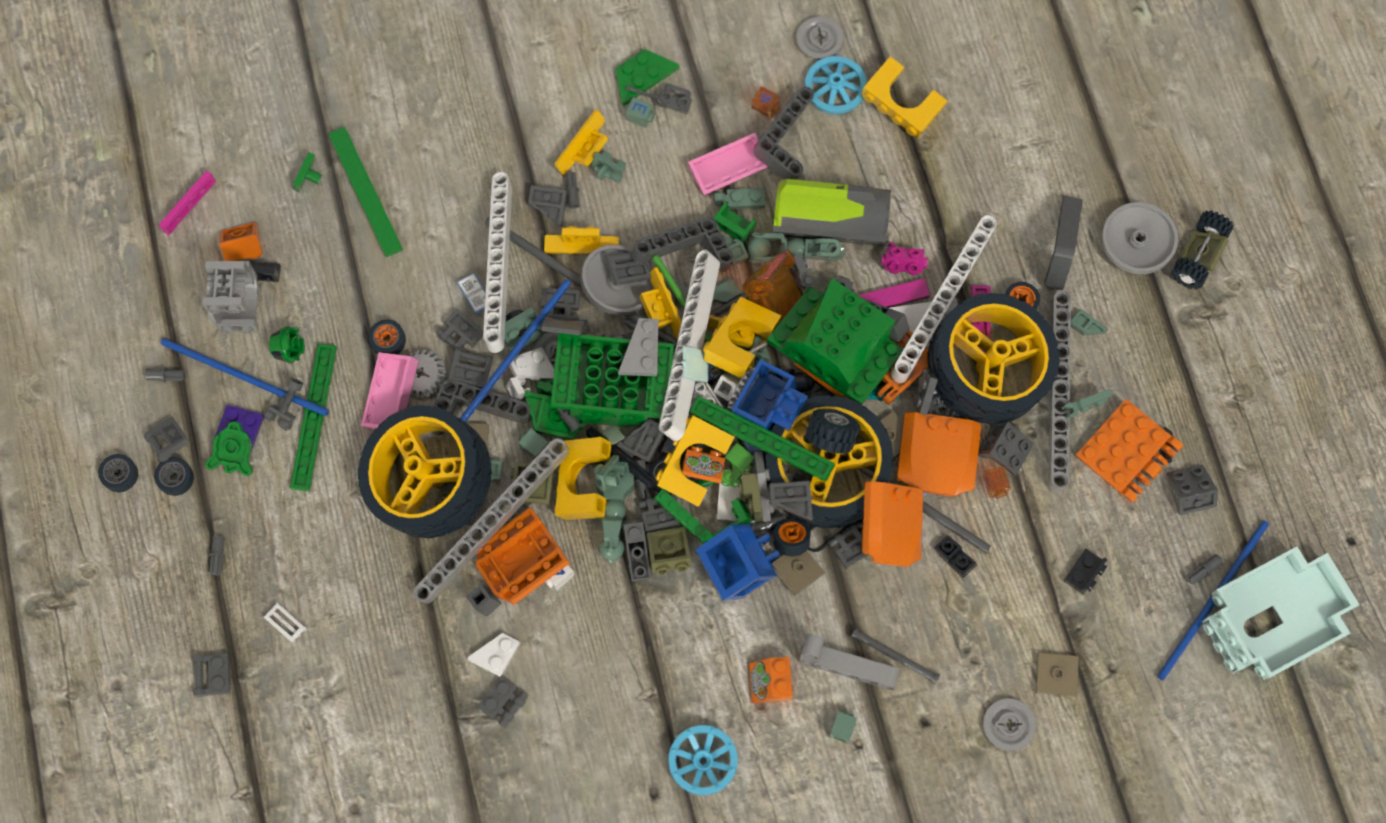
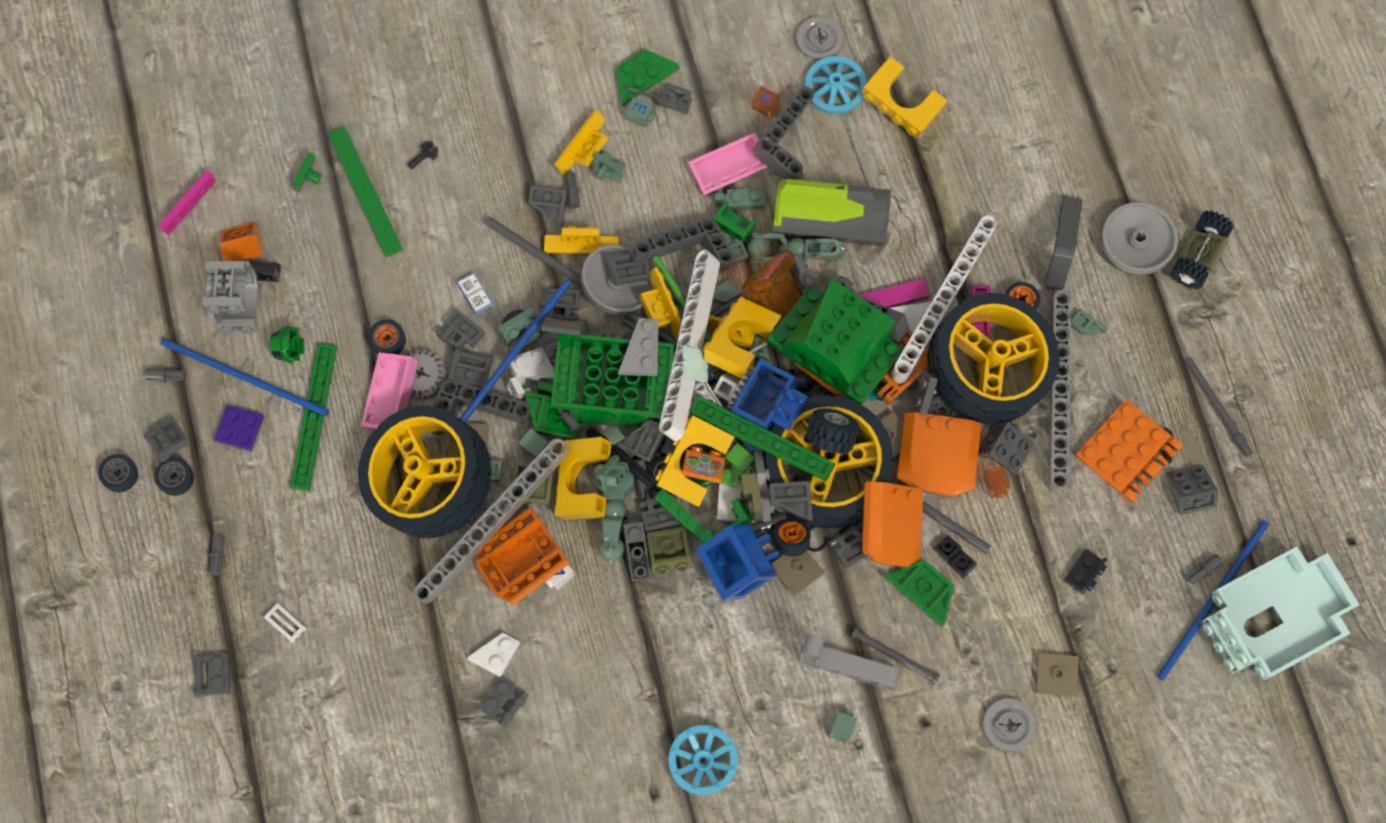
(232, 449): green tile -> none
(273, 410): dark grey bar -> none
(424, 154): none -> black bar
(483, 600): dark grey brick -> none
(497, 262): white beam -> none
(771, 680): orange slope -> none
(904, 260): dark pink brick -> none
(924, 588): none -> green wing
(1085, 404): sand green plate -> none
(1238, 437): none -> dark grey bar

